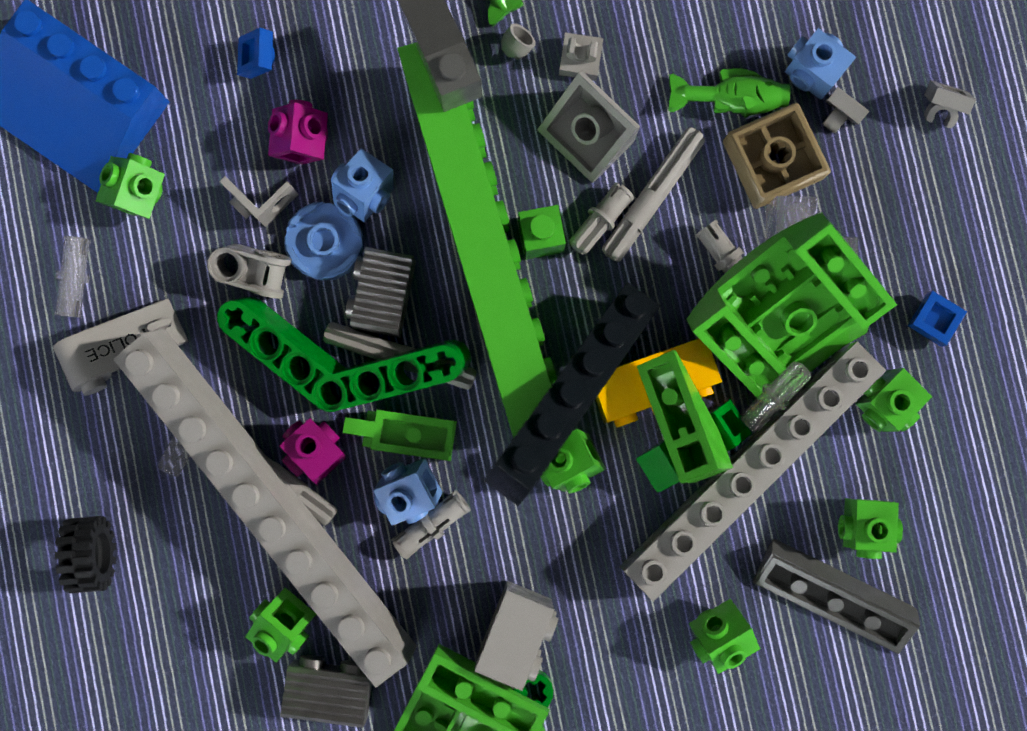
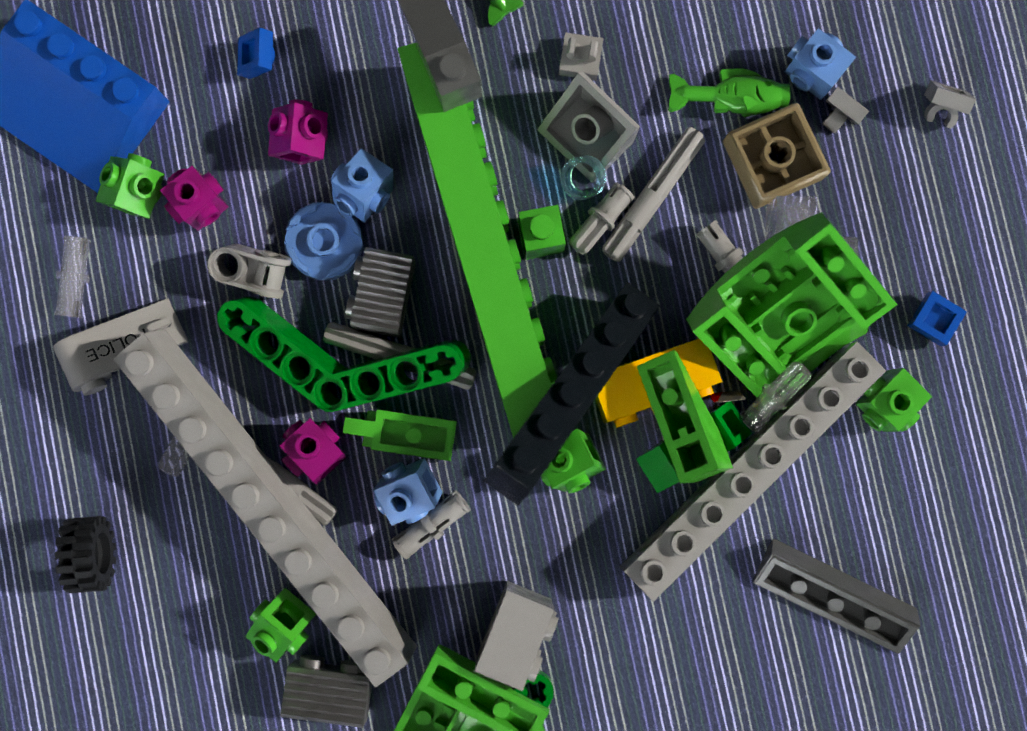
(194, 198): none -> magenta brick
(268, 210): light grey bracket -> none
(517, 42): light grey hinge -> none
(566, 177): none -> clear light blue piece
(723, 637): bright green brick -> none
(727, 396): none -> light grey sticker
(870, 527): bright green brick -> none

